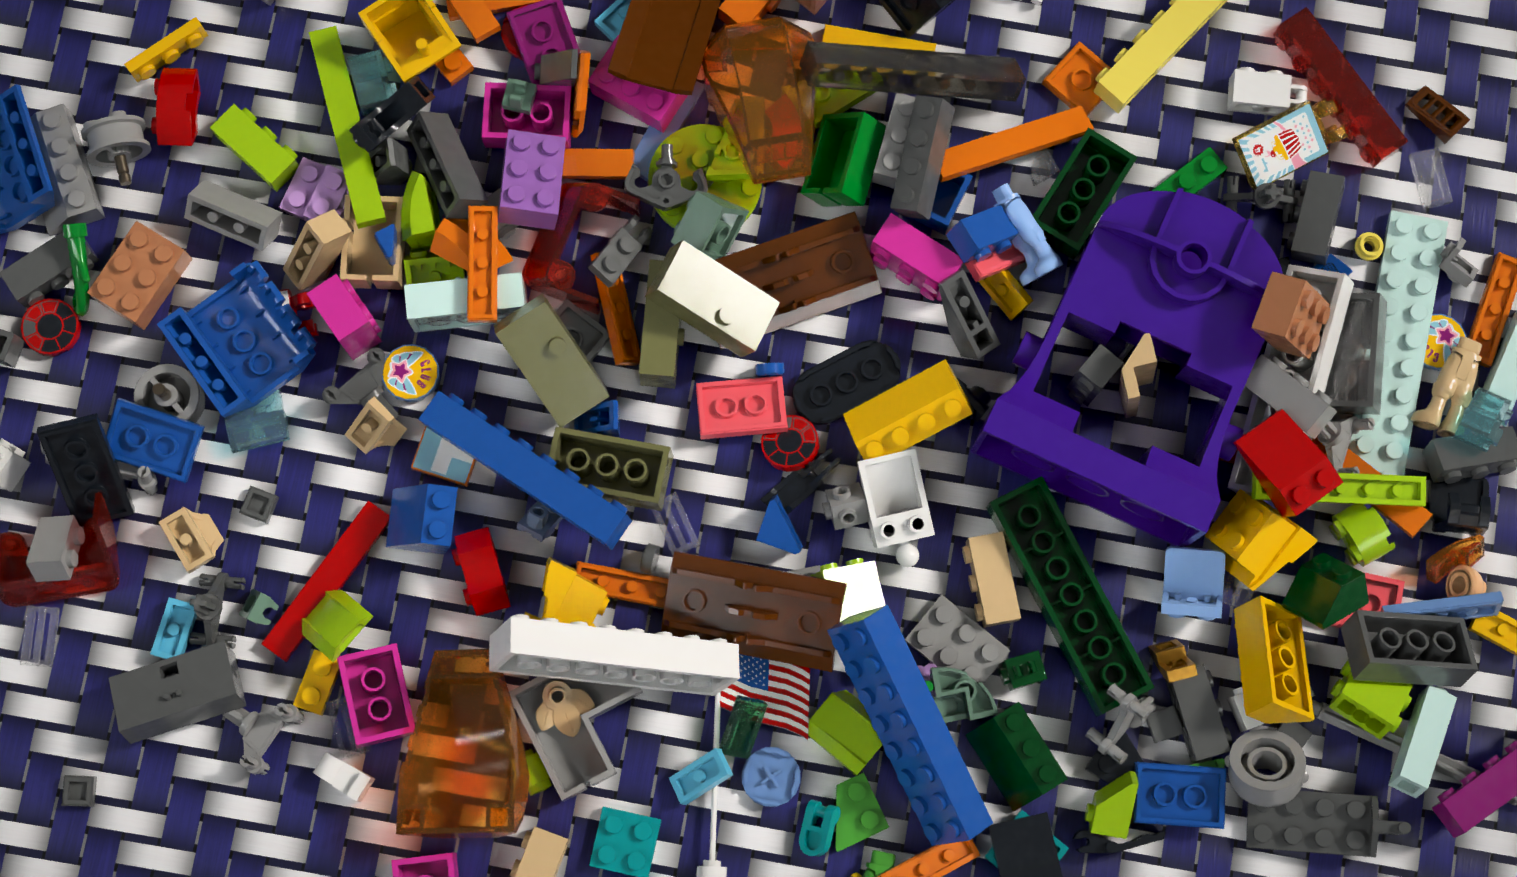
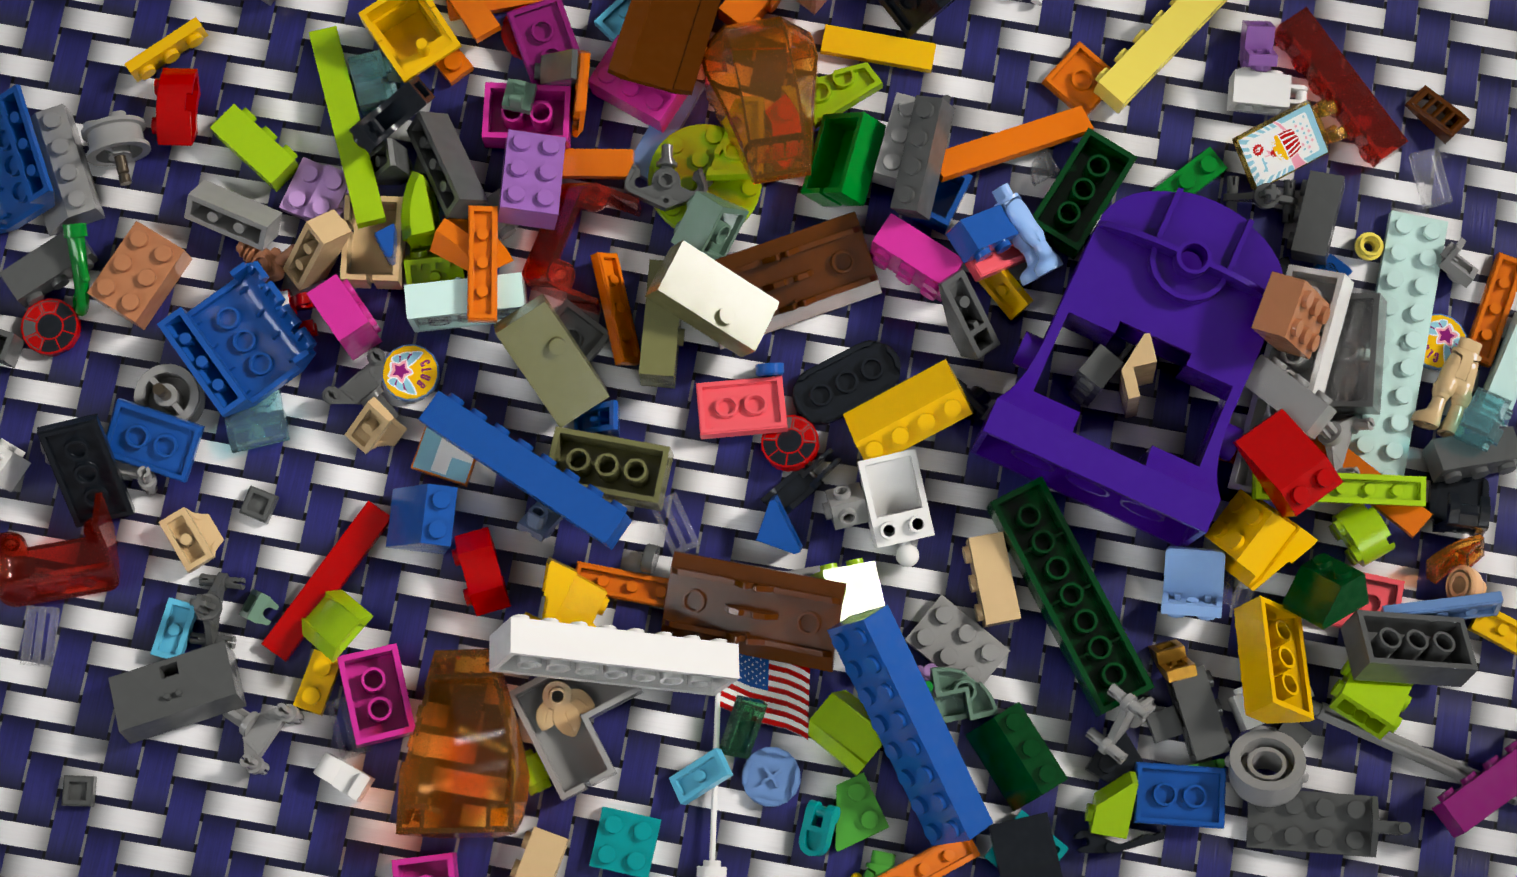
(55, 548): light grey brick -> none
(271, 261): none -> nougat piece
(619, 252): dark grey hinge -> none
(911, 71): clear smoke brick -> none
(1022, 671): dark green brick -> none
(1257, 45): none -> medium lavender brick
(1422, 741): light aqua brick -> none

